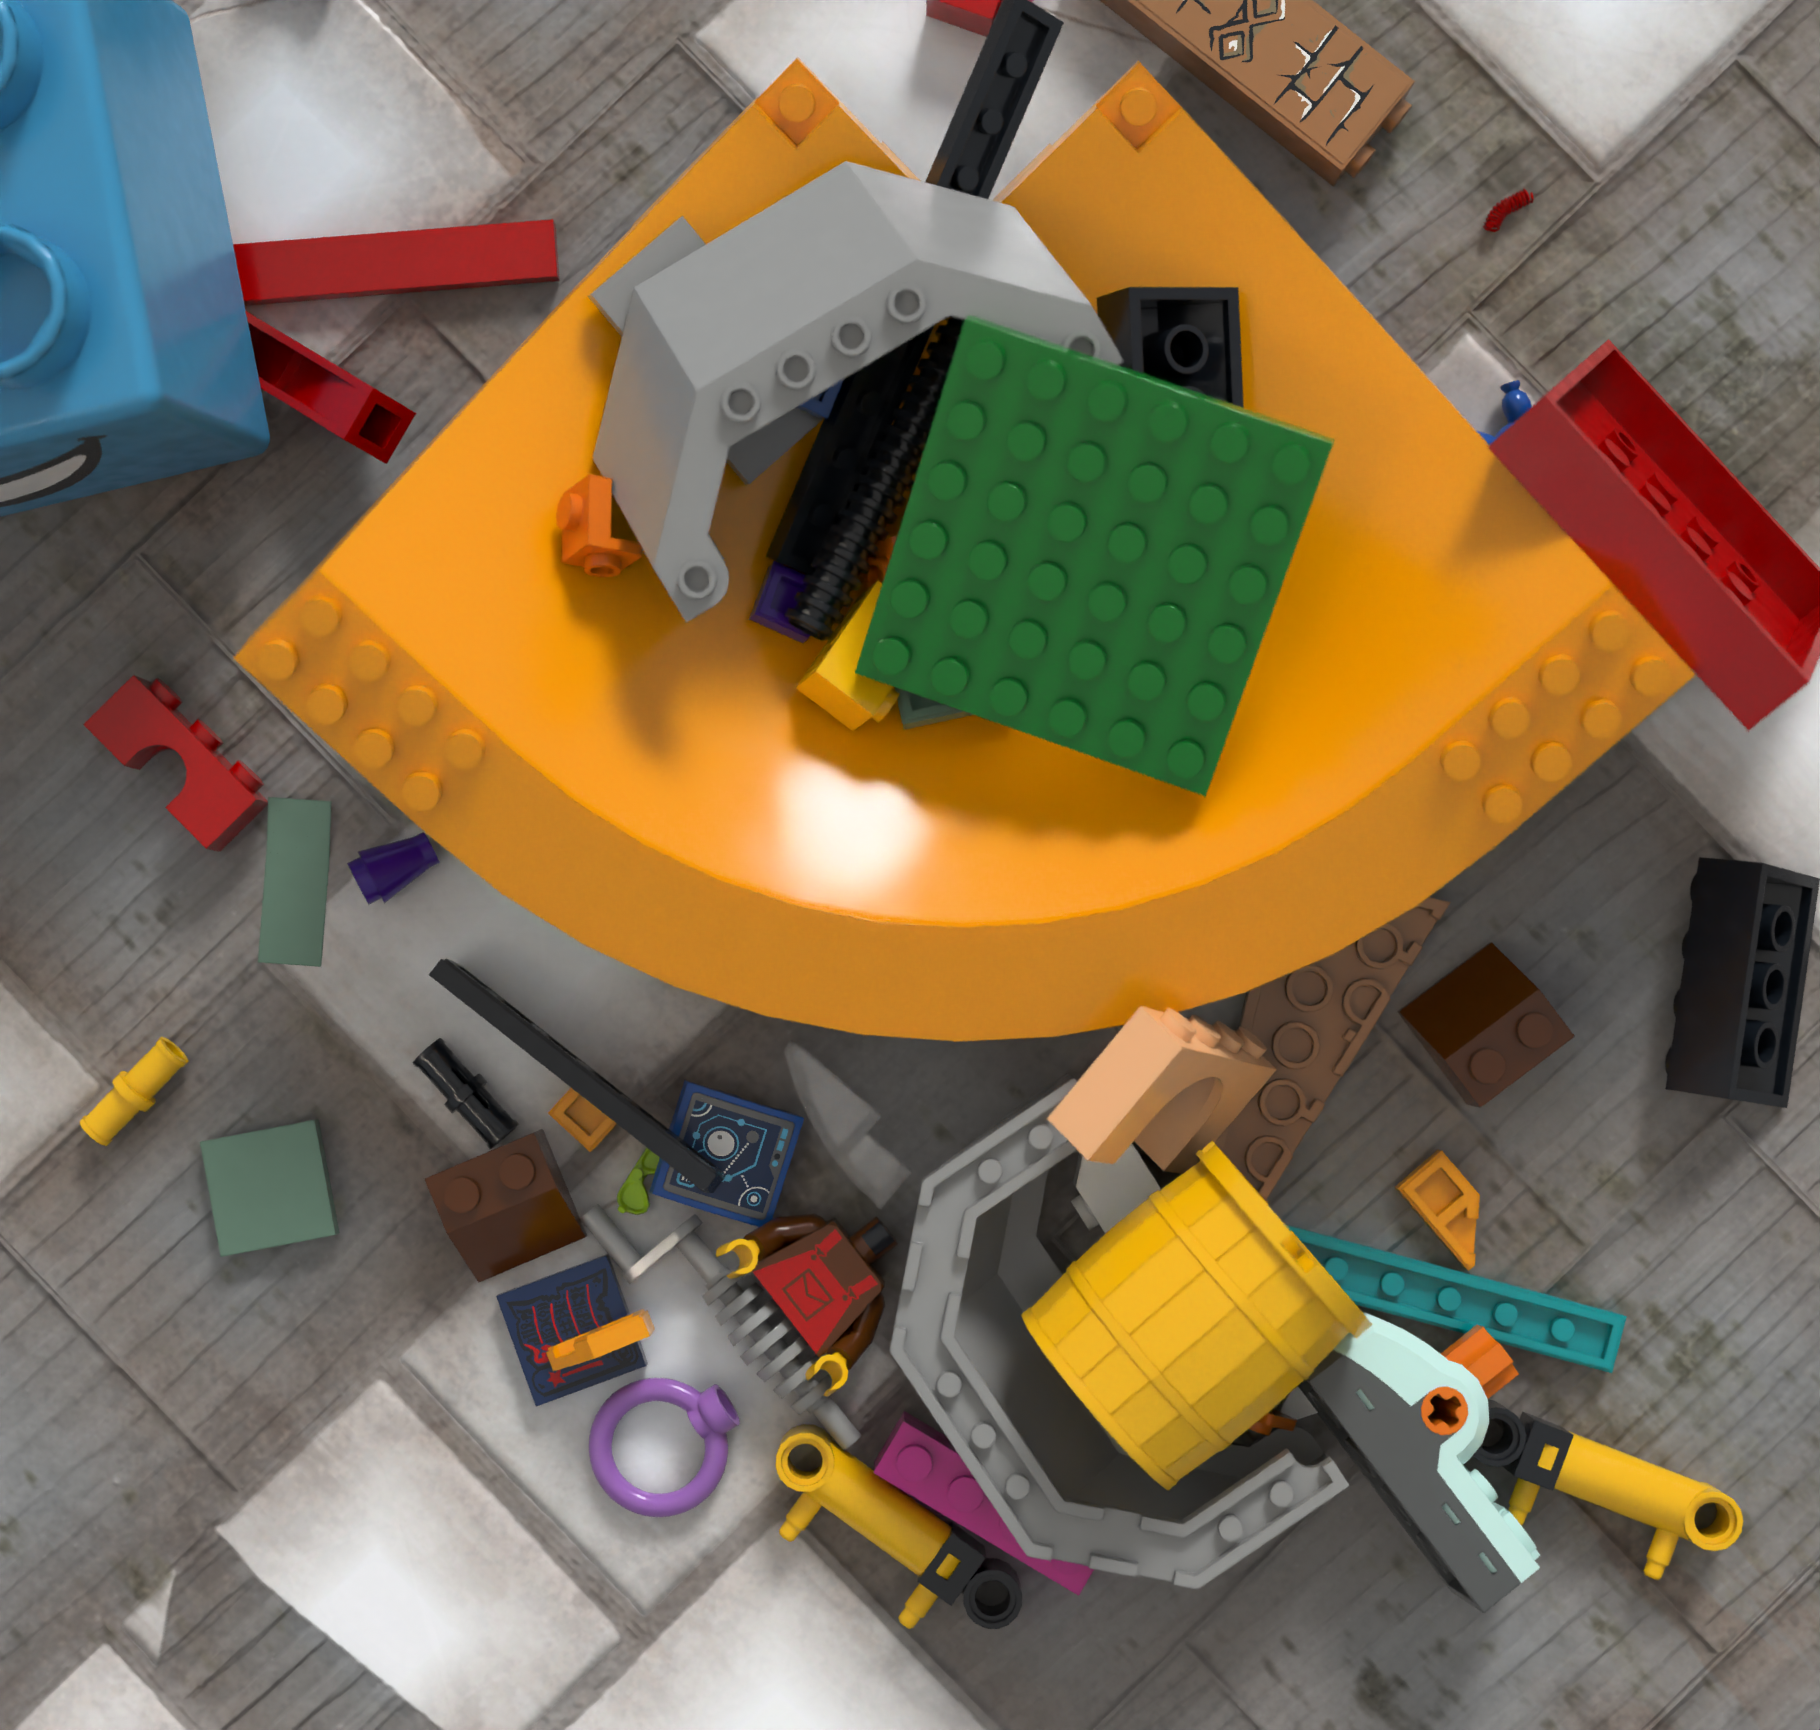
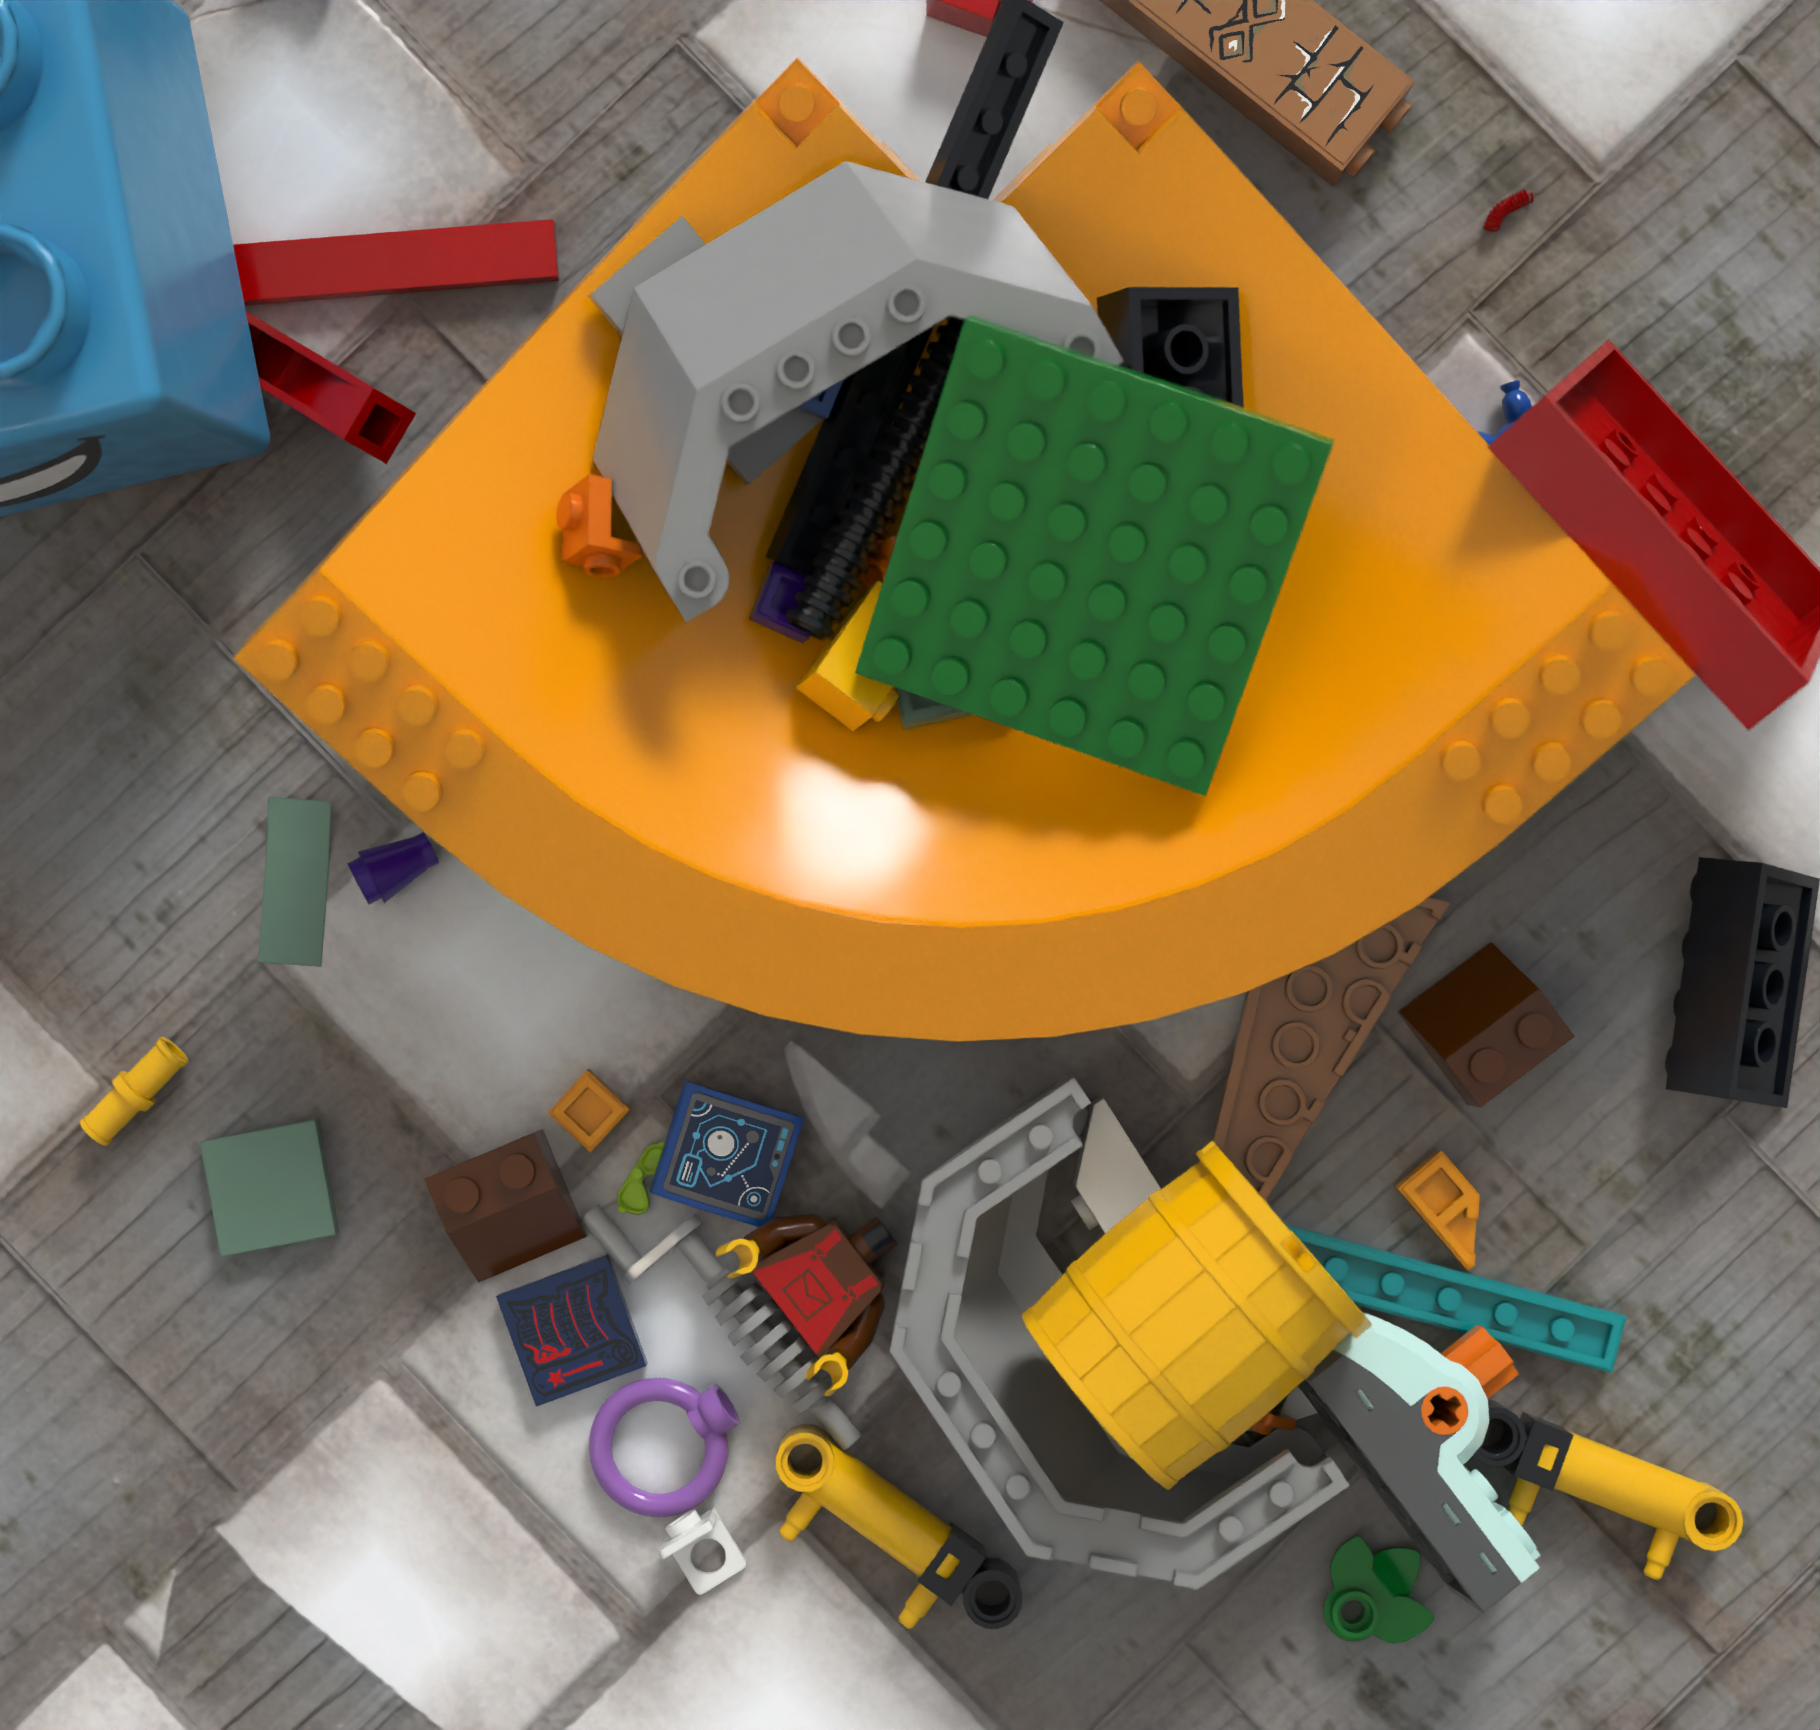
(217, 795): red arch -> none
(465, 1093): black pin -> none
(578, 1075): black tile -> none
(601, 1340): light orange tile -> none
(689, 1530): none -> white bracket
(932, 1471): dark pink brick -> none
(1165, 1087): light nougat arch -> none
(1382, 1588): none -> green plate

